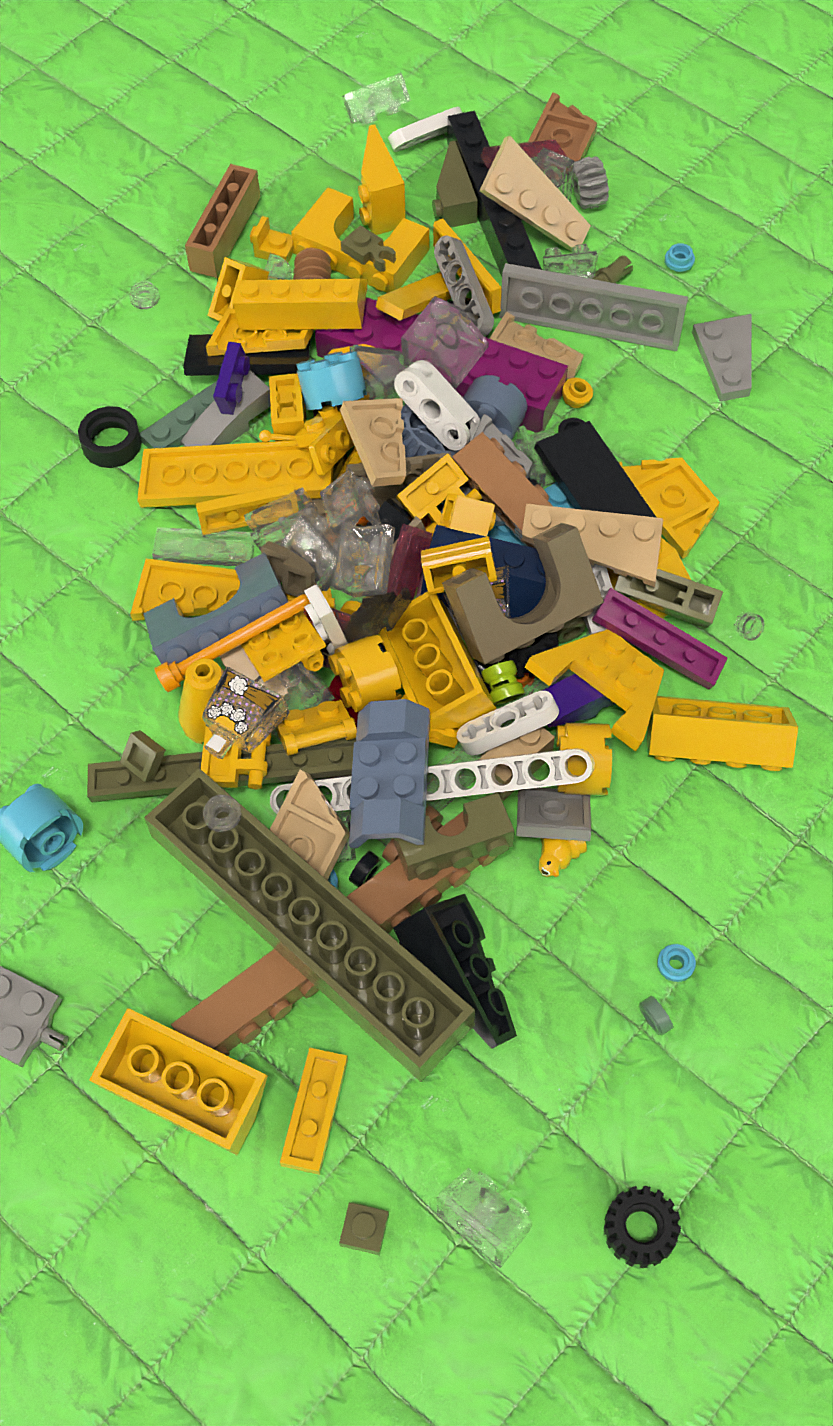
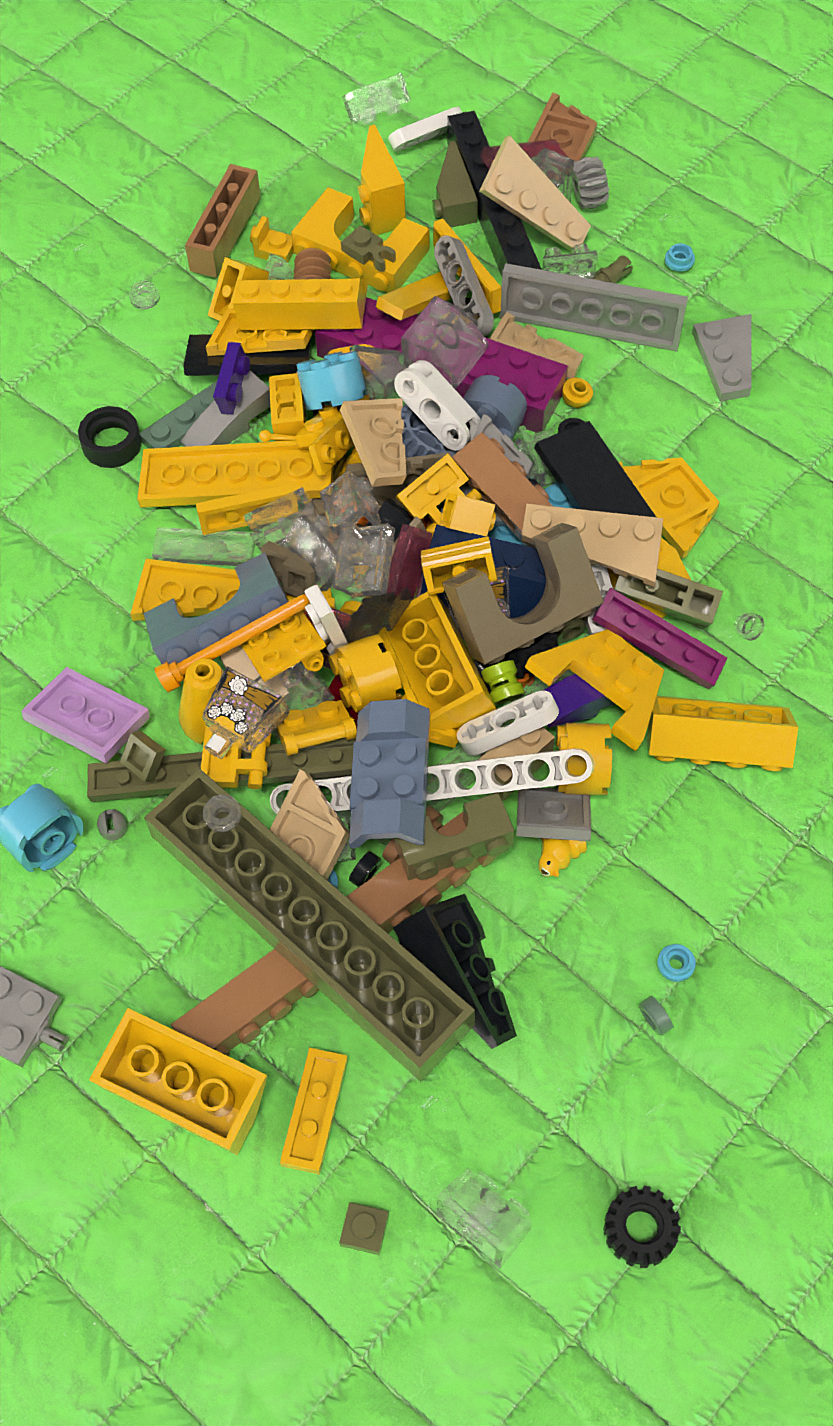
(85, 714): none -> lavender plate
(119, 822): none -> light grey hinge

